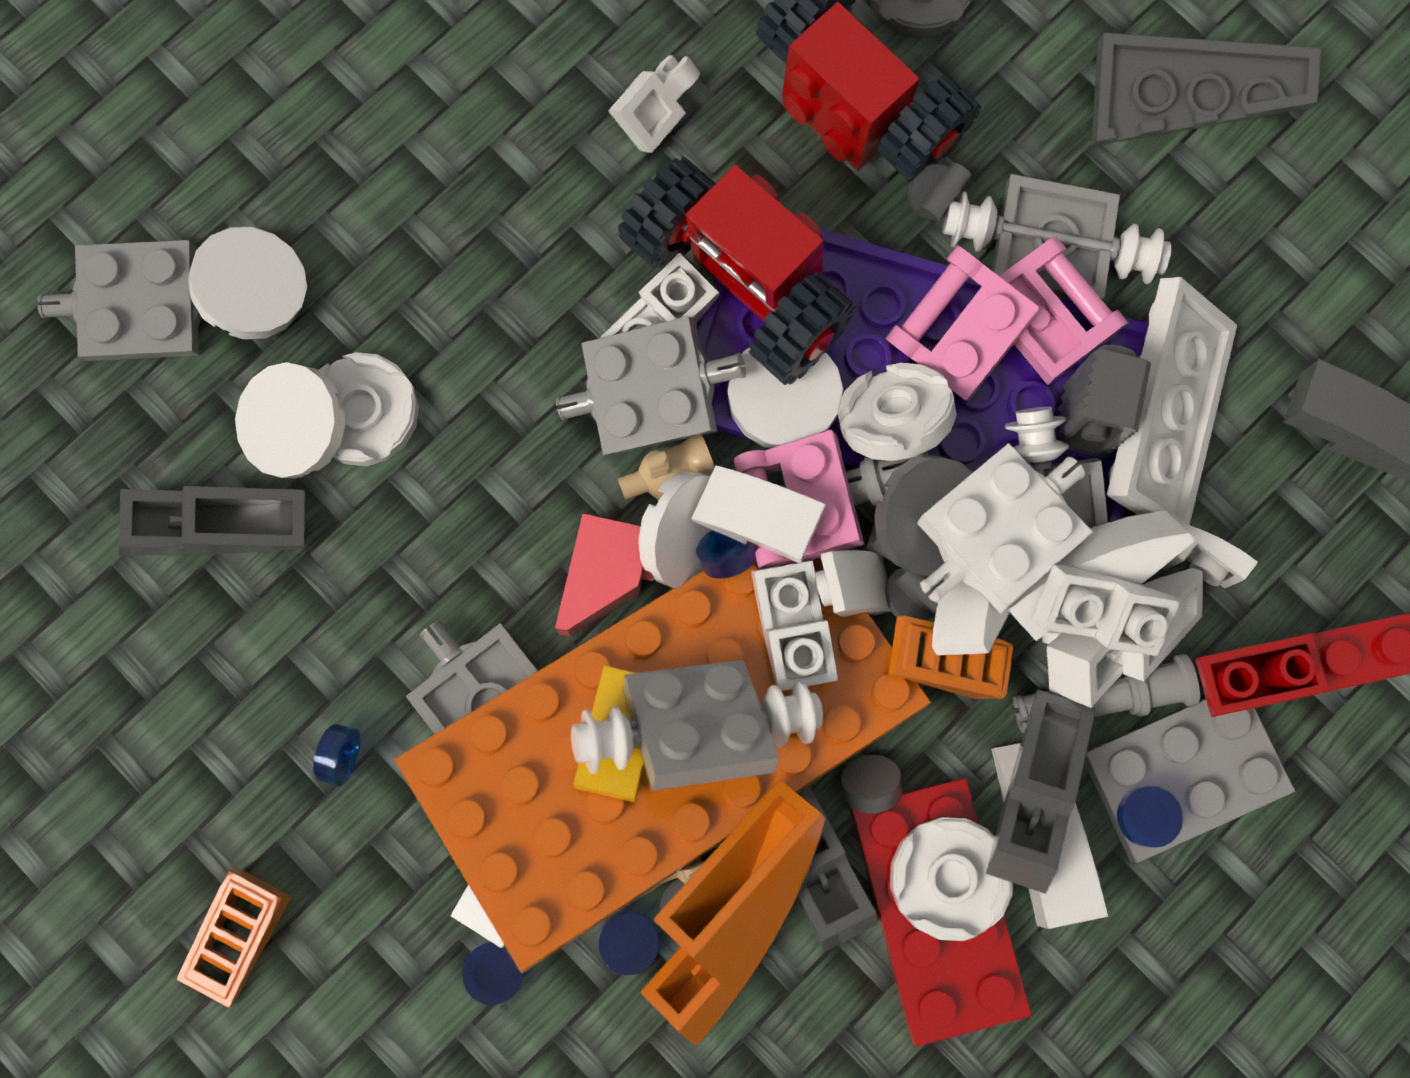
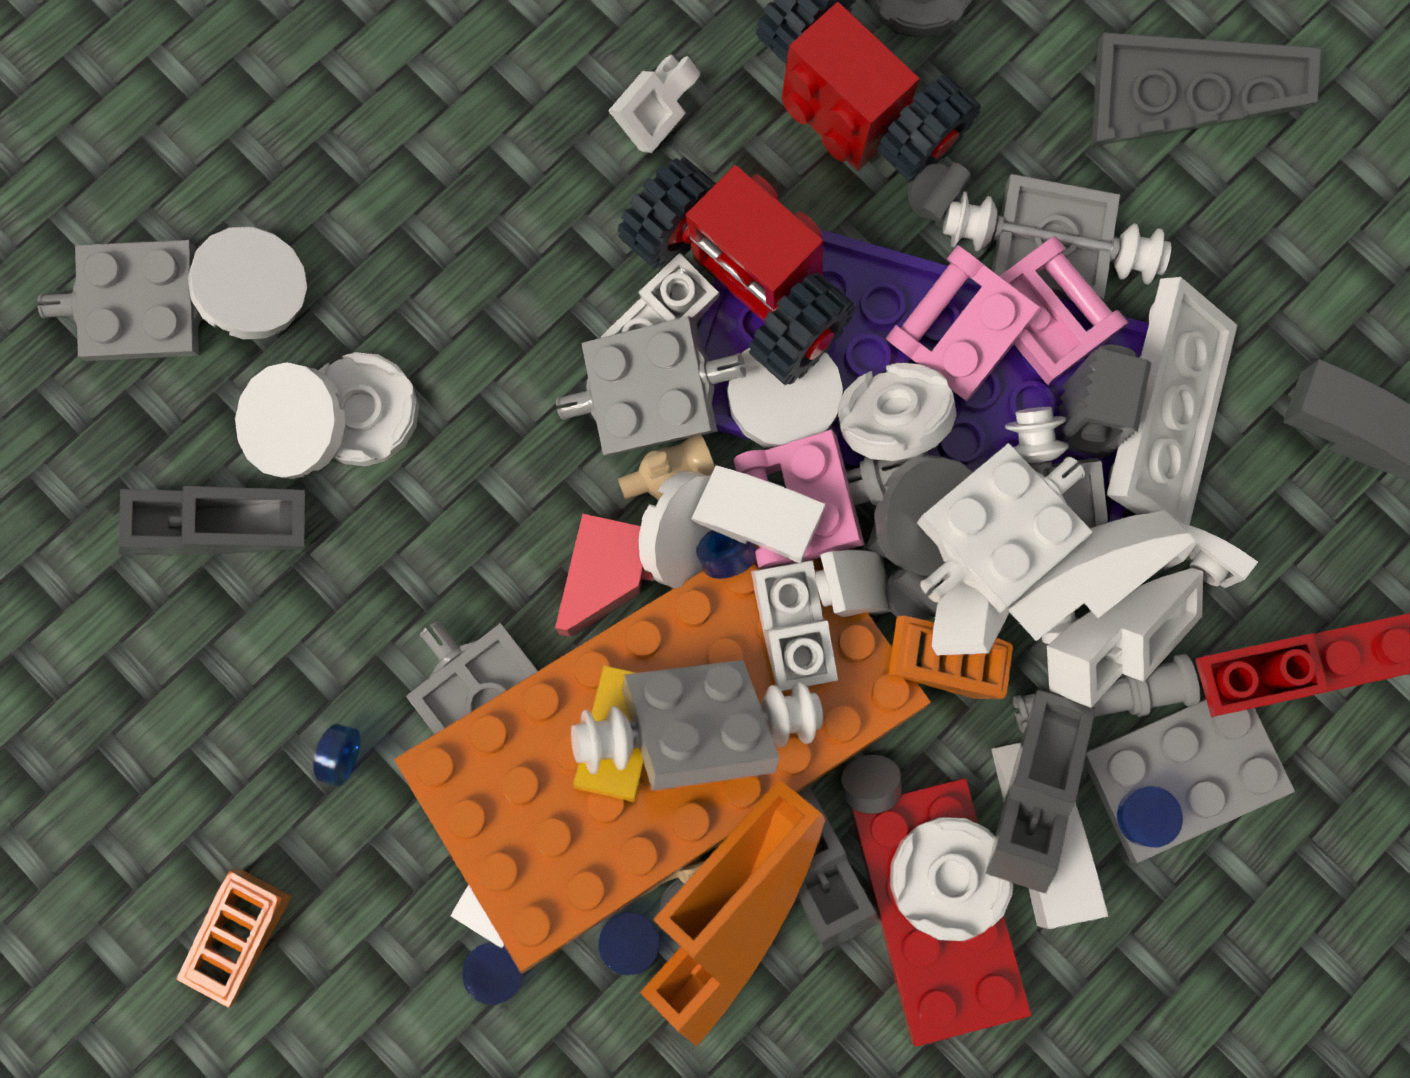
(1105, 608): white slope -> none

